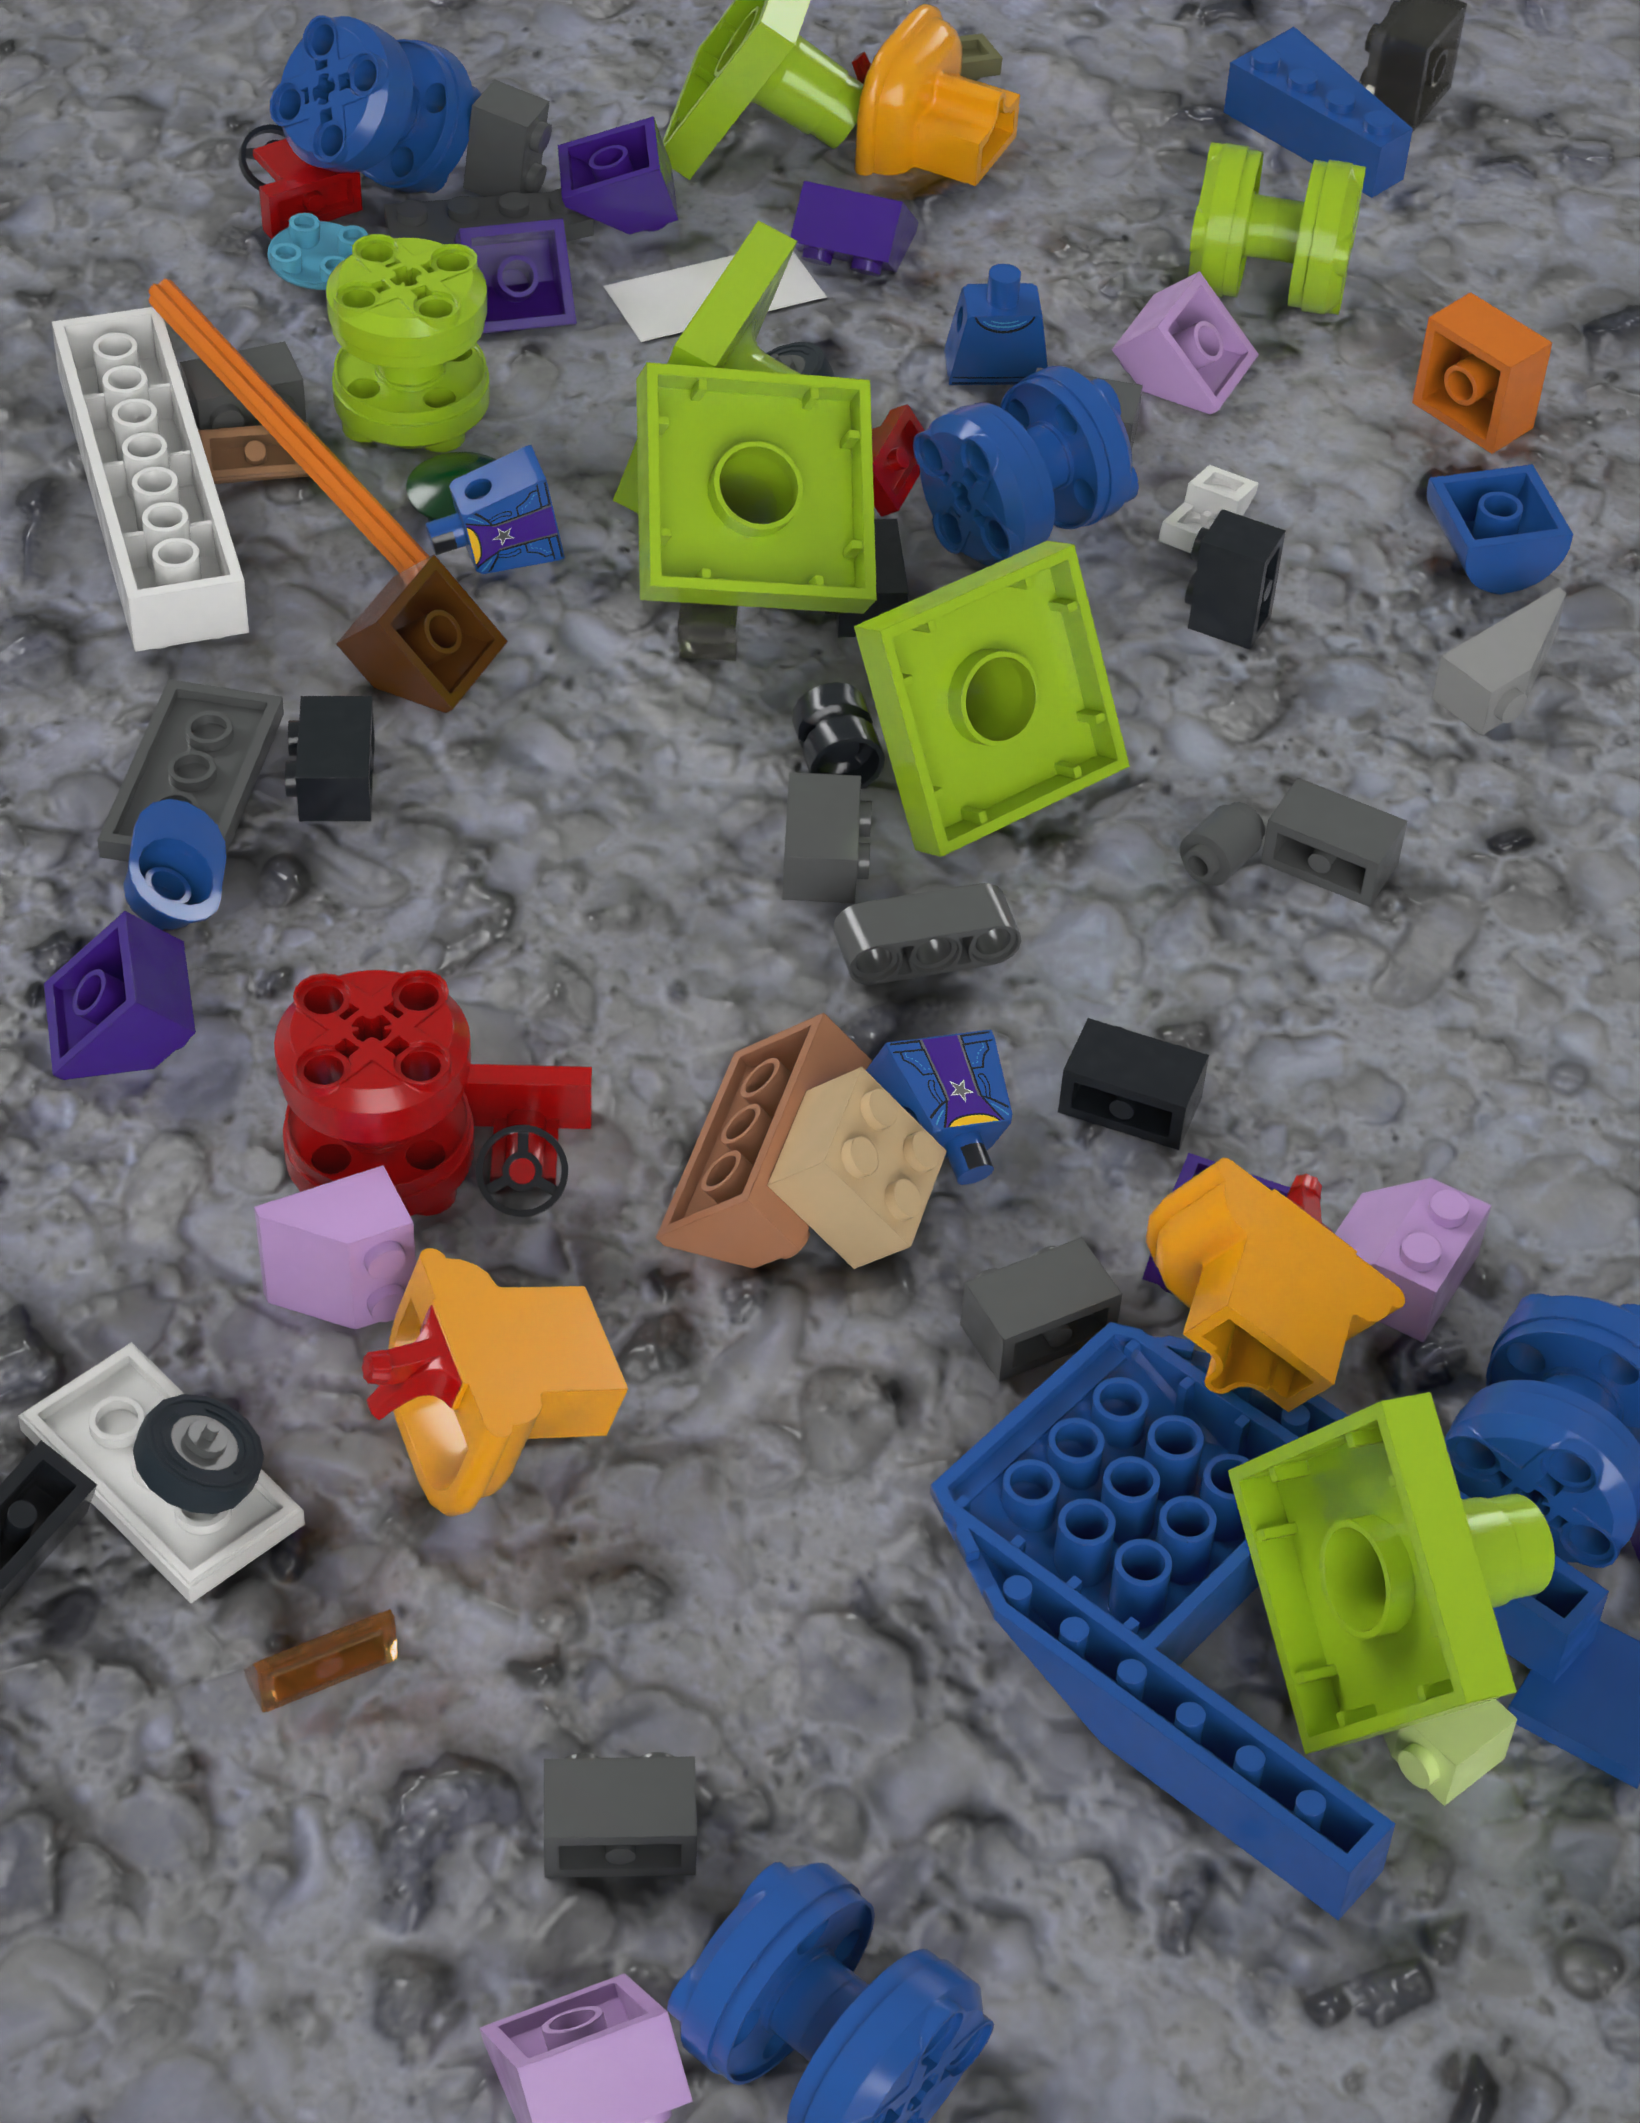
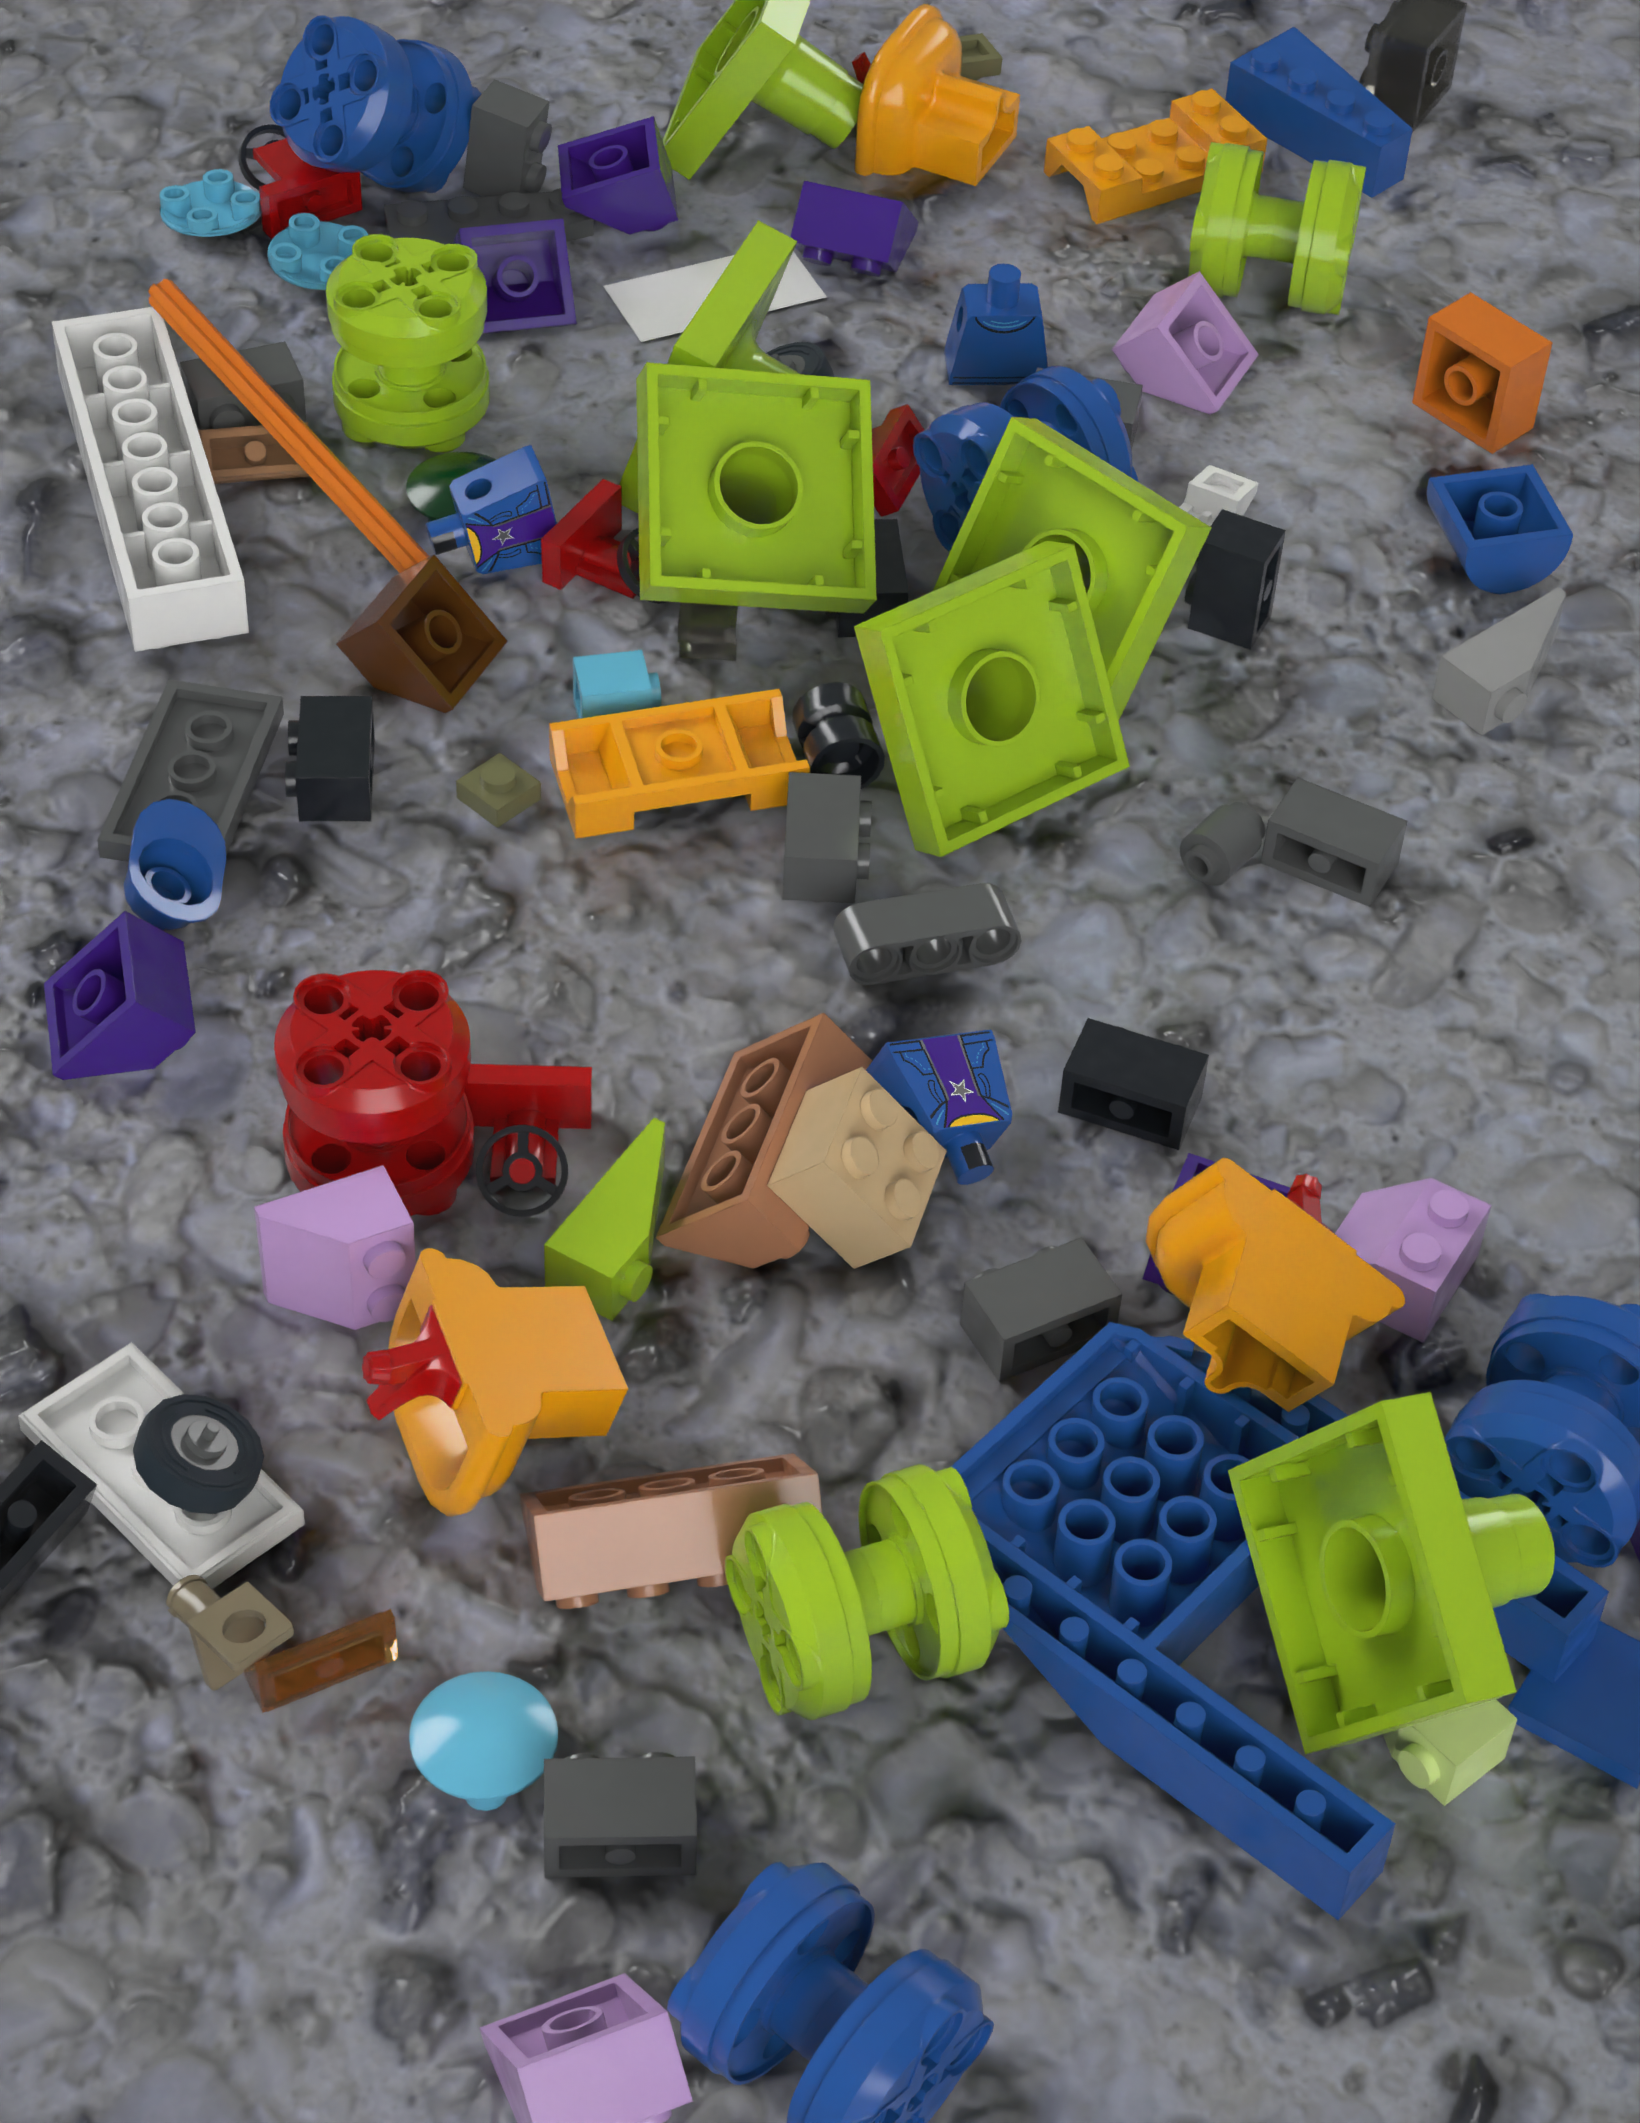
(210, 206): none -> medium azure dish
(228, 1629): none -> dark tan bracket
(483, 1737): none -> medium azure dish
(498, 790): none -> olive plate
(585, 545): none -> red piece
(612, 1230): none -> lime slope
(613, 684): none -> medium azure brick
(652, 1527): none -> nougat slope
(672, 758): none -> light orange piece
(916, 1576): none -> lime piece
(1126, 538): none -> lime piece
(1150, 161): none -> light orange piece

